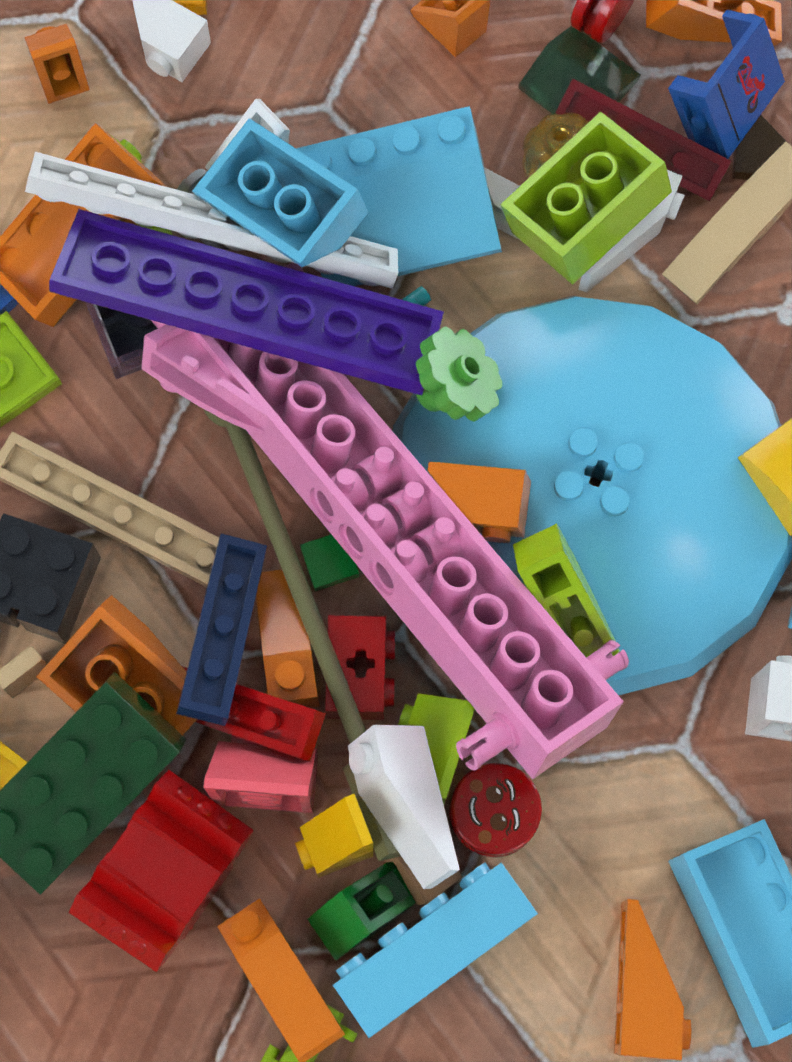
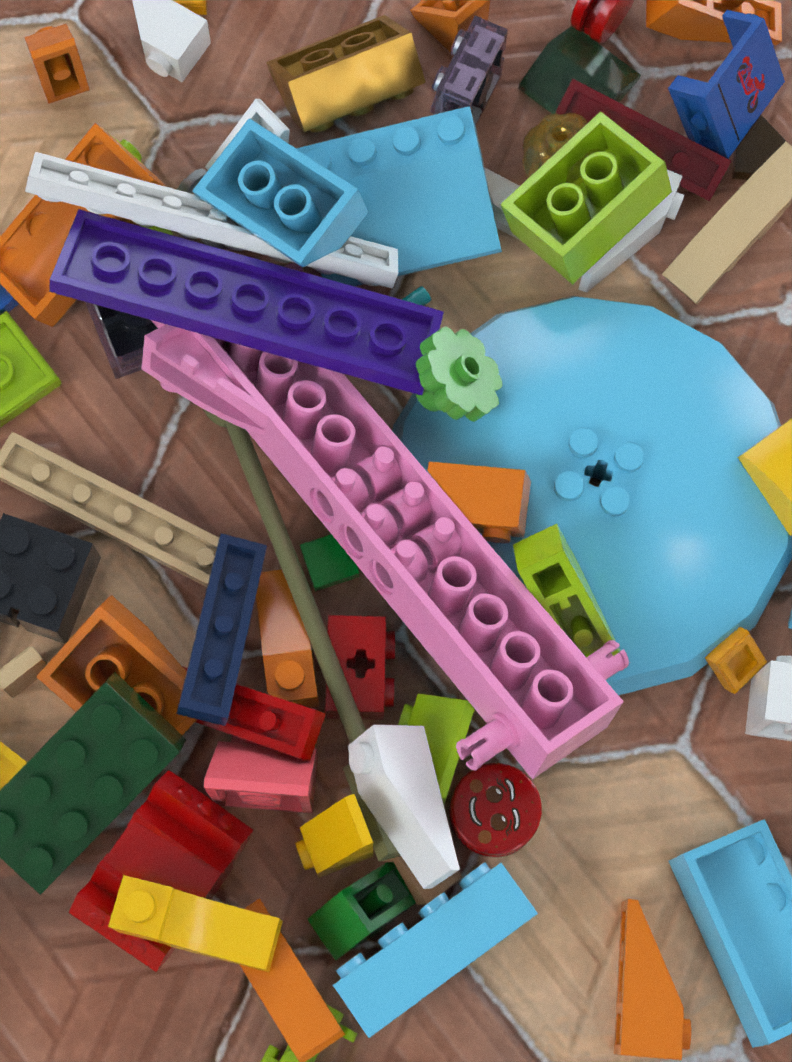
(195, 923): none -> yellow slope
(347, 73): none -> pearl gold slope
(473, 69): none -> clear purple piece
(736, 660): none -> light orange tile

